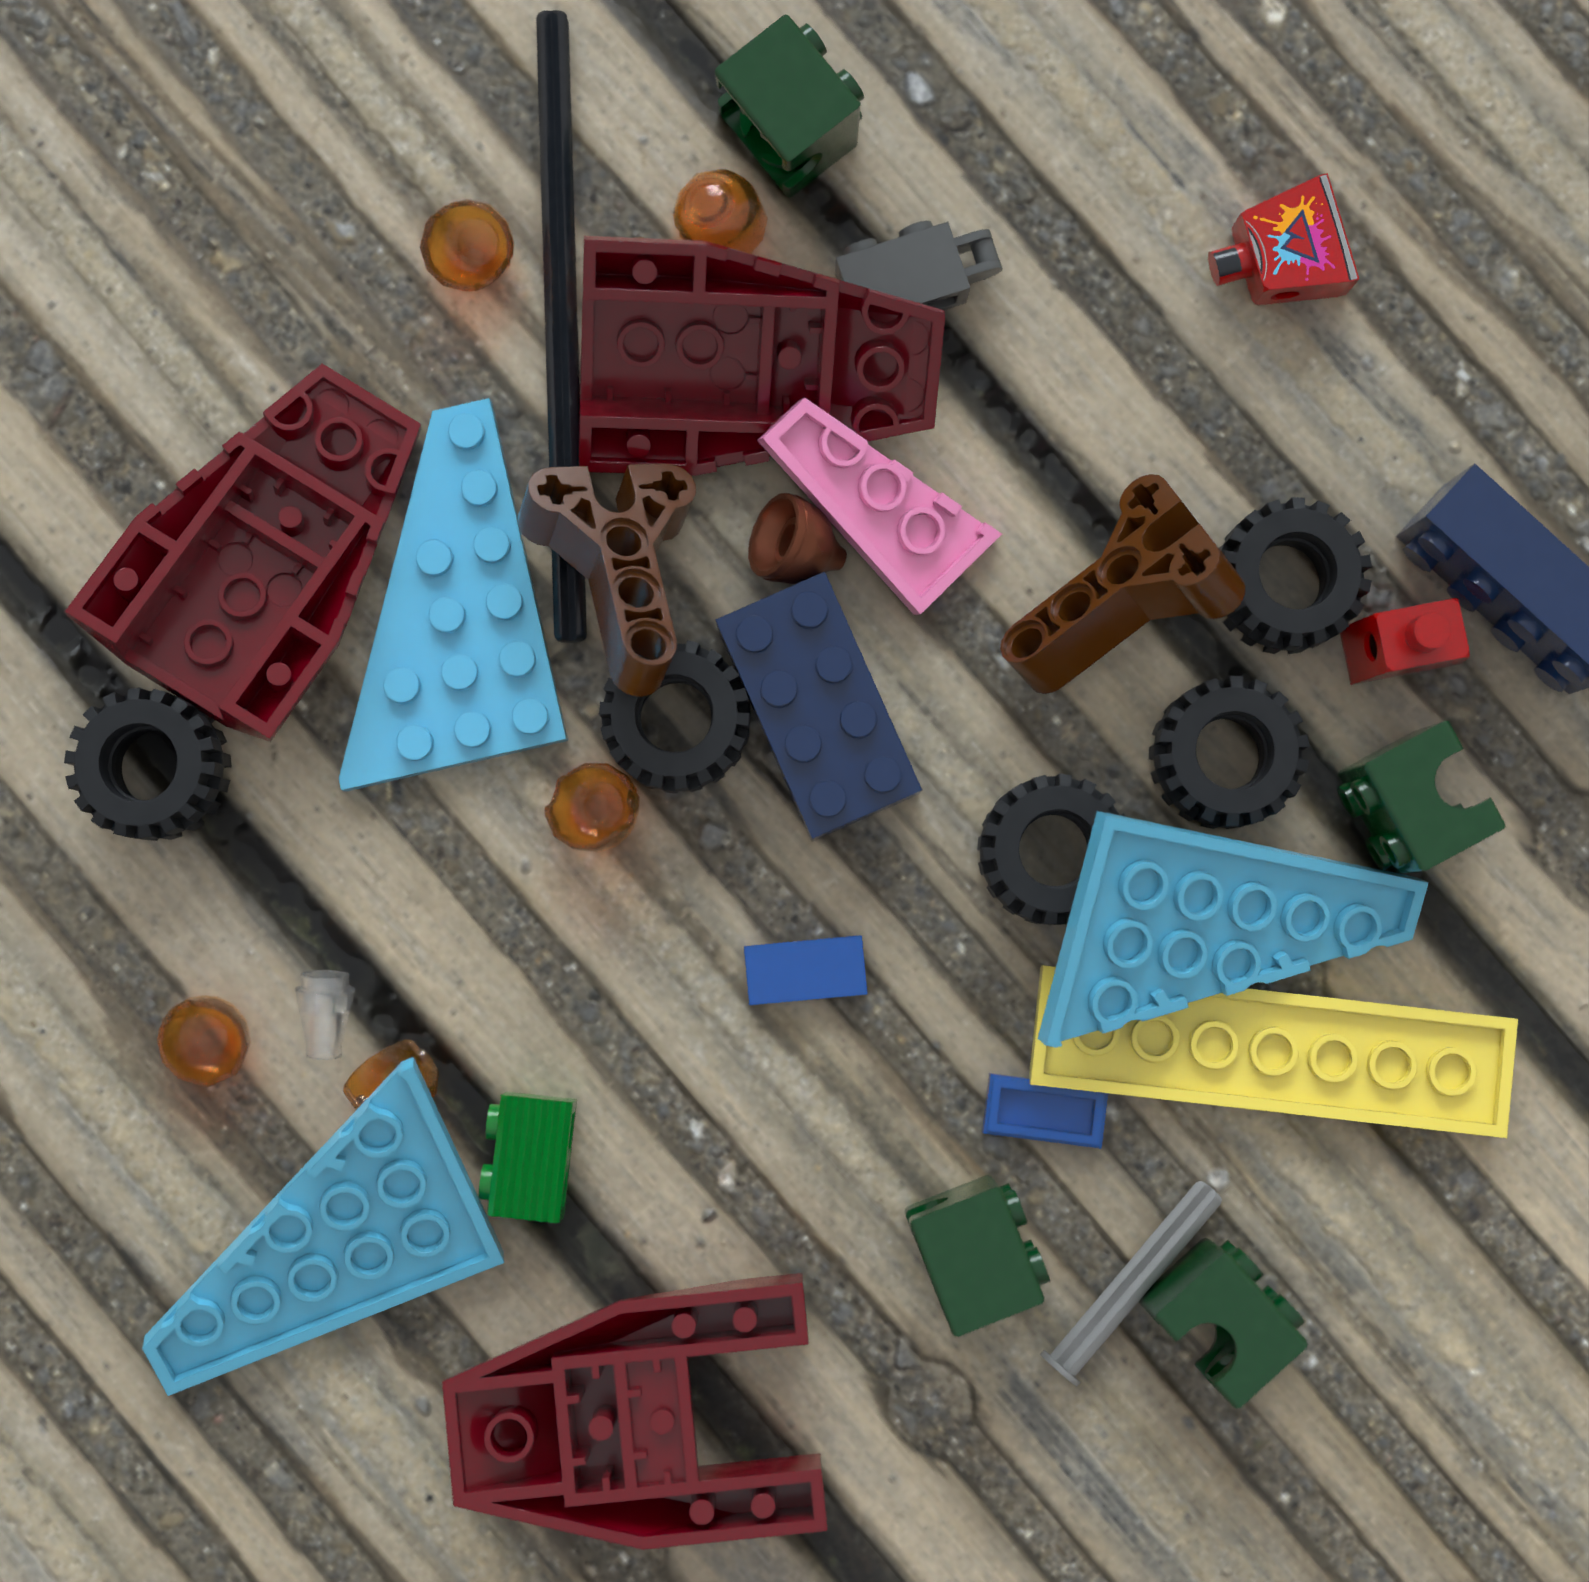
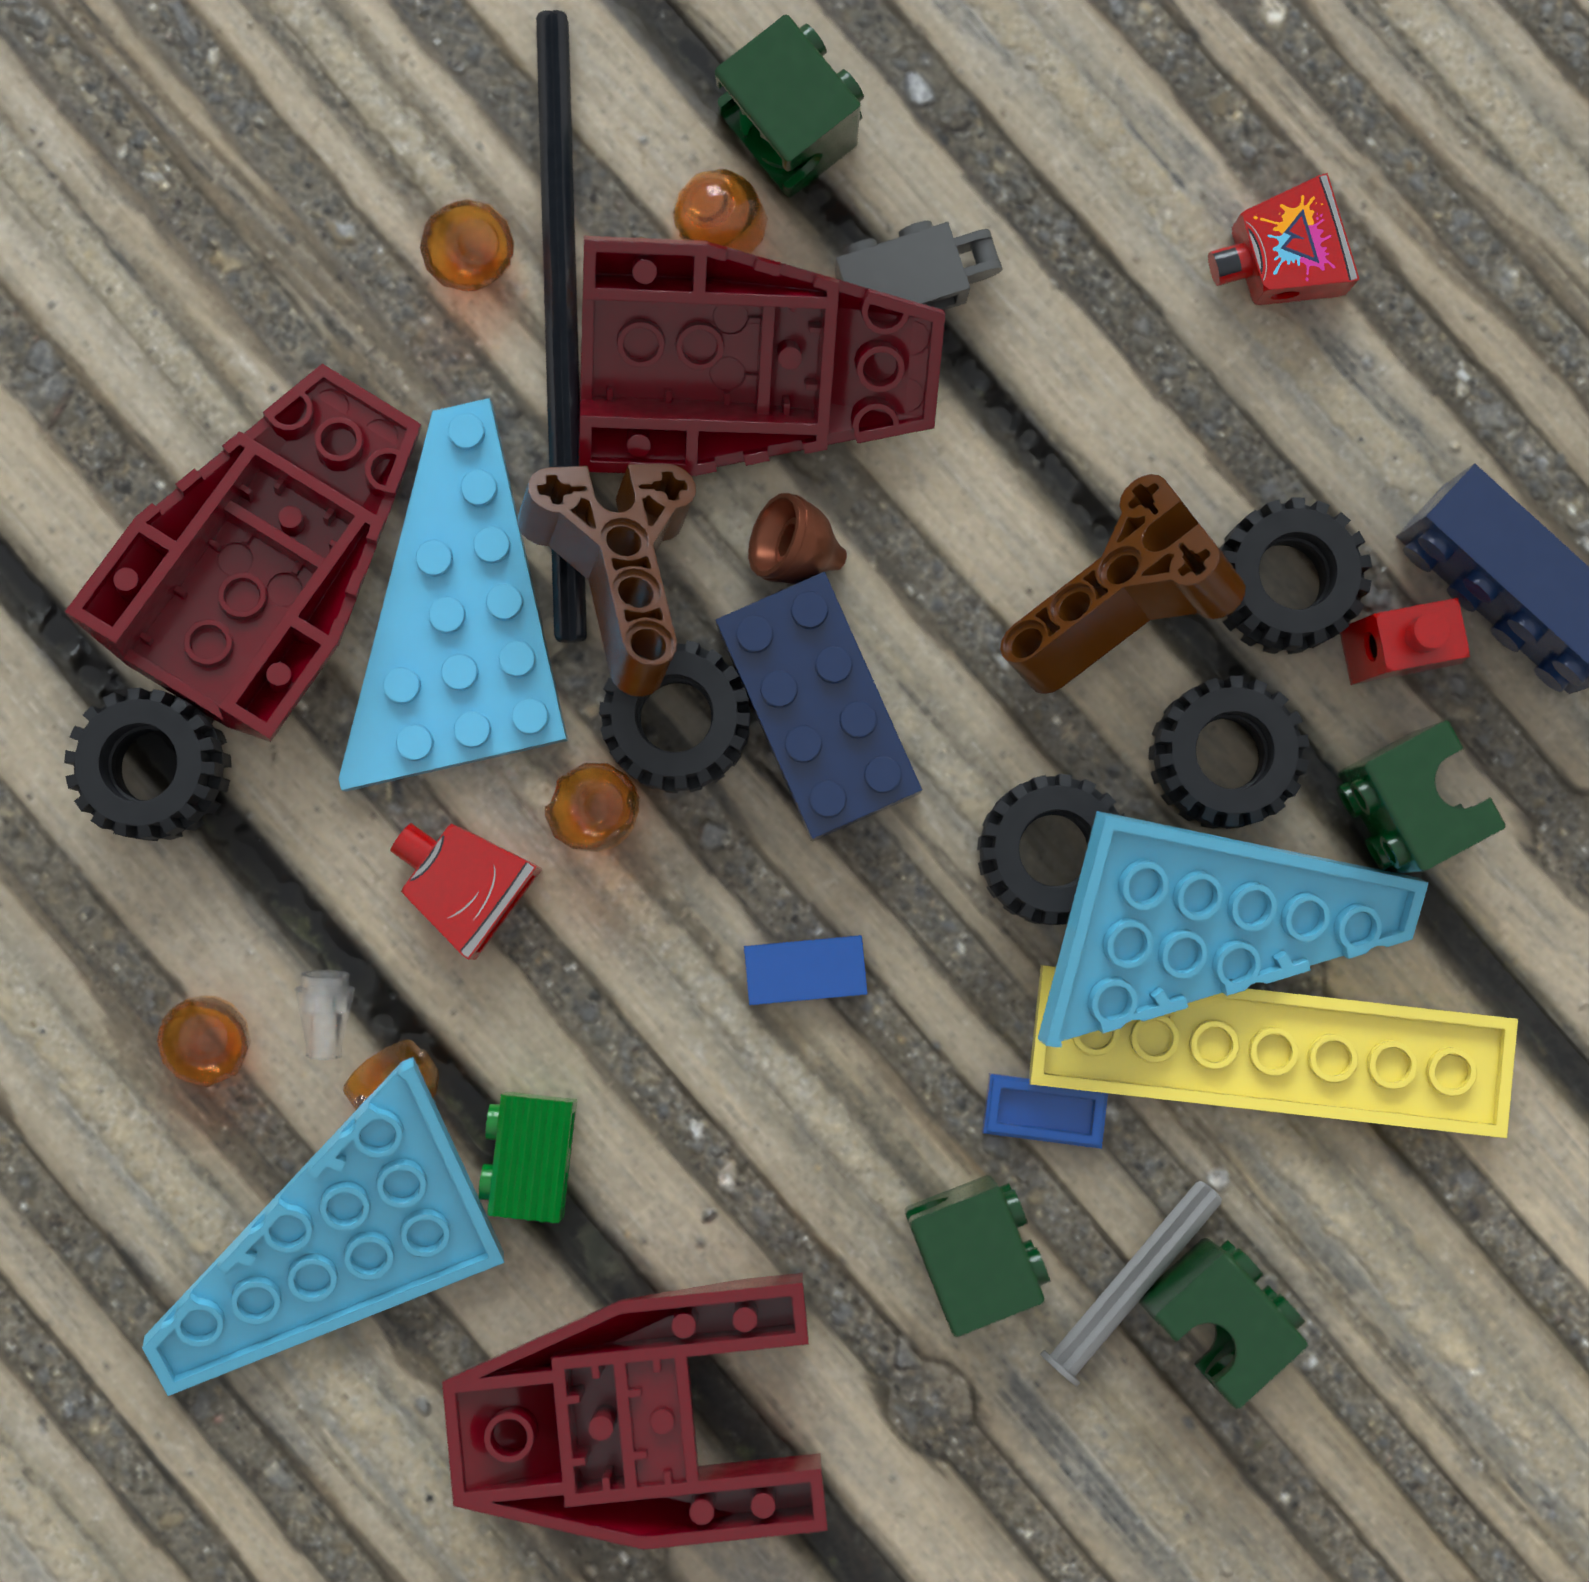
(463, 883): none -> red torso
(890, 517): bright pink wing -> none

